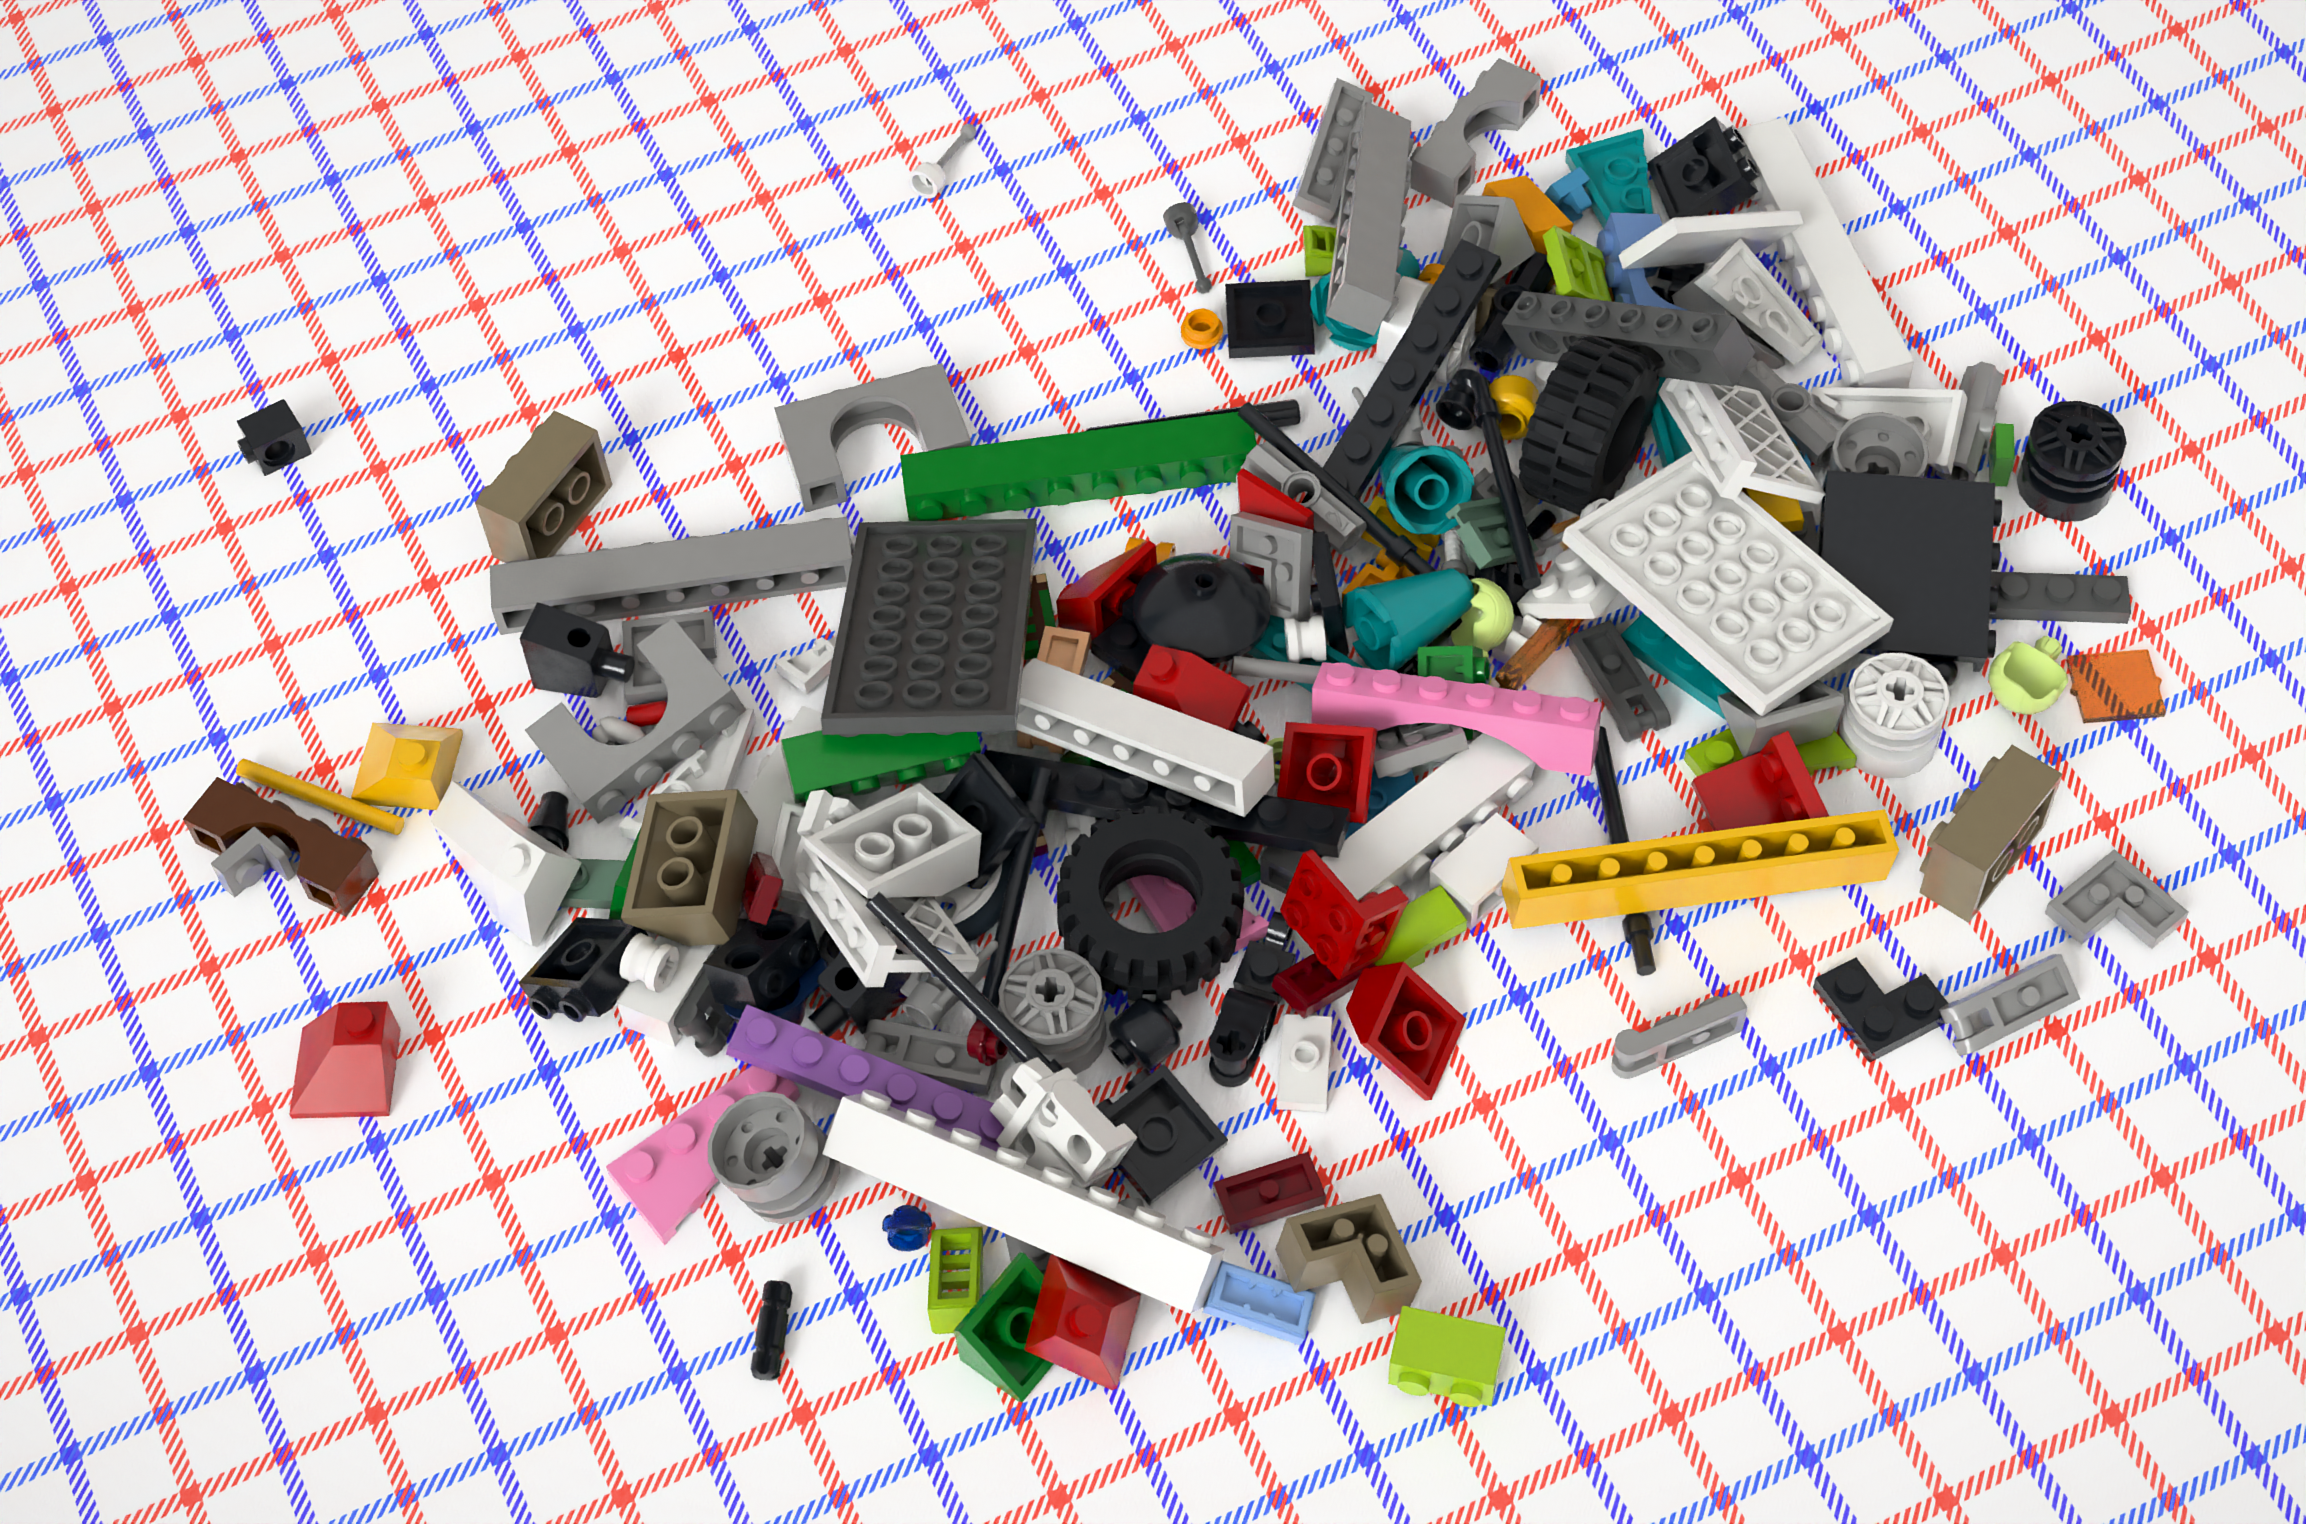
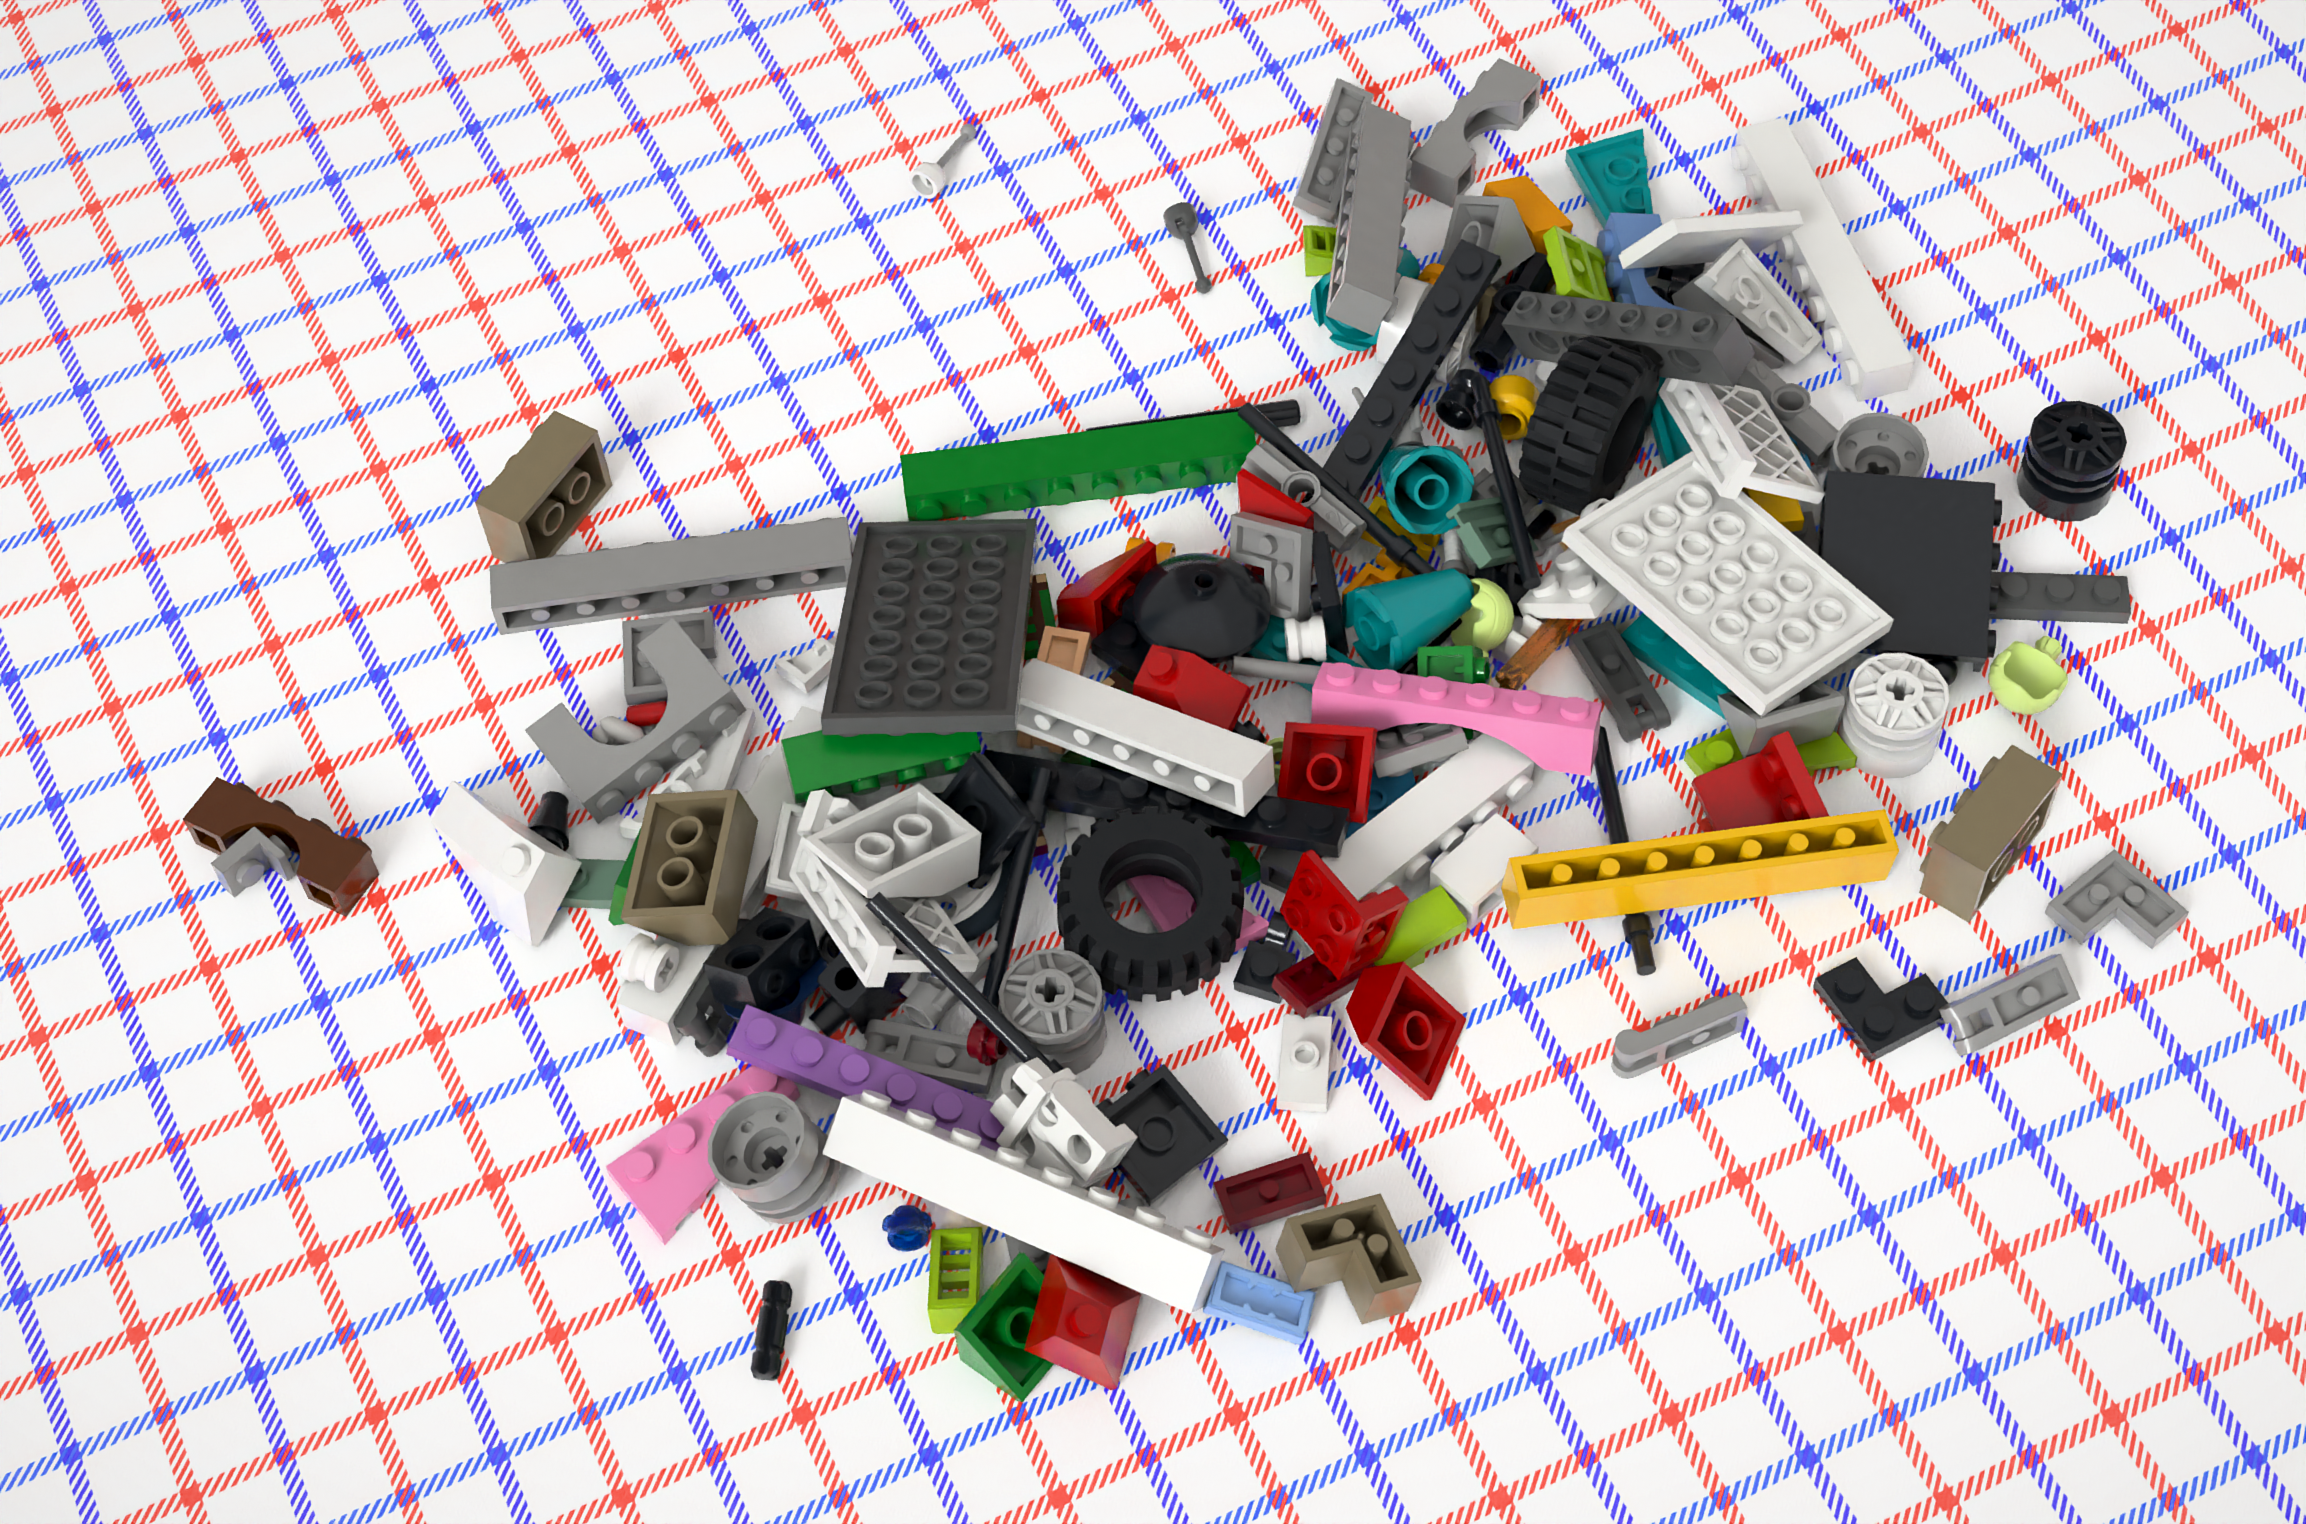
(272, 438): black brick -> none
(320, 796): yellow bar -> none
(347, 1062): slope -> none
(407, 765): yellow slope -> none
(571, 653): black torso -> none
(580, 970): black plate -> none
(762, 887): dark red plate -> none
(818, 425): light grey arch -> none
(1144, 1034): black head -> none
(1201, 329): light orange plate -> none
(1239, 1036): black piece -> none
(1269, 319): black plate -> none
(1446, 1357): lime brick -> none
(1570, 195): dark azure tile -> none
(1704, 172): black plate -> none
(1933, 411): white wing -> none
(1982, 388): light grey piece -> none
(2001, 454): bright green tile -> none
(2115, 686): clear orange piece -> none

